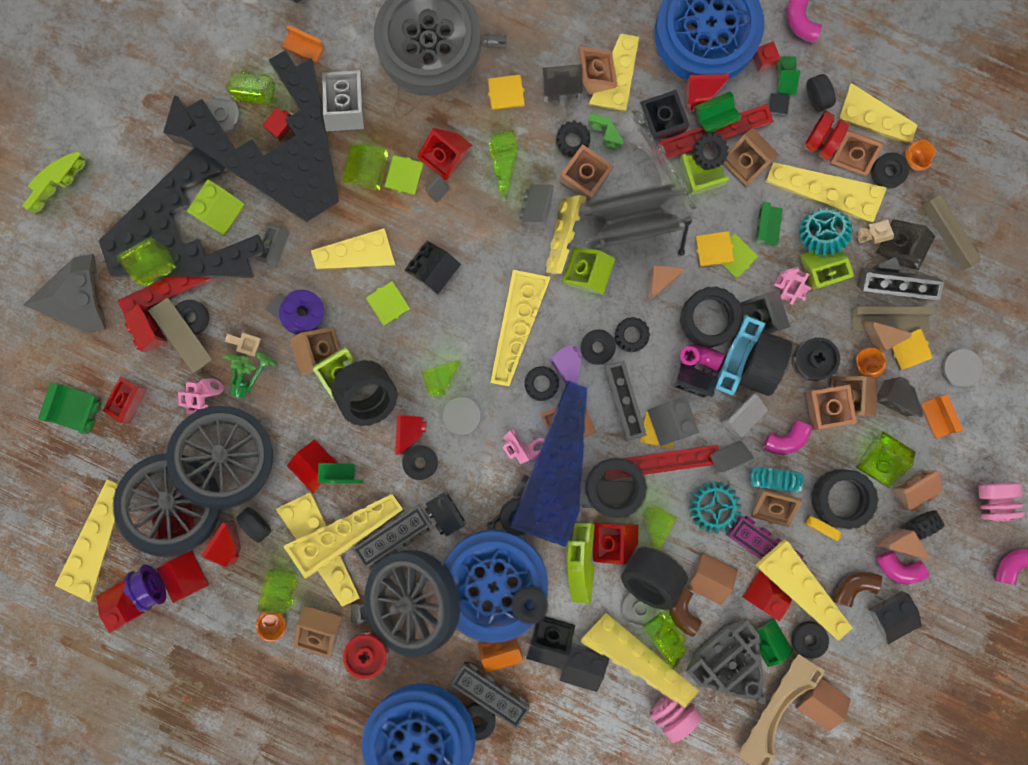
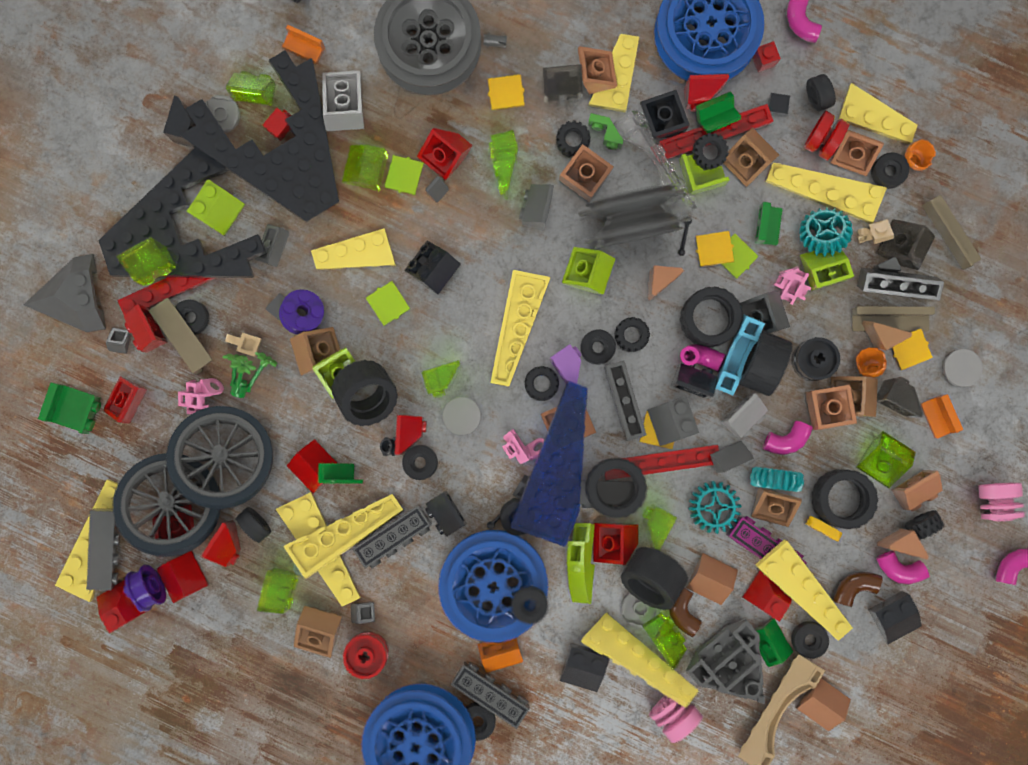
(57, 173): lime slope -> none
(102, 550): none -> dark grey brick
(118, 340): none -> dark grey slope
(270, 626): orange hair -> none
(387, 446): none -> black plate
(412, 603): wheel -> none
(551, 642): black slope -> none
(563, 234): light yellow wing -> none
(787, 76): green slope -> none

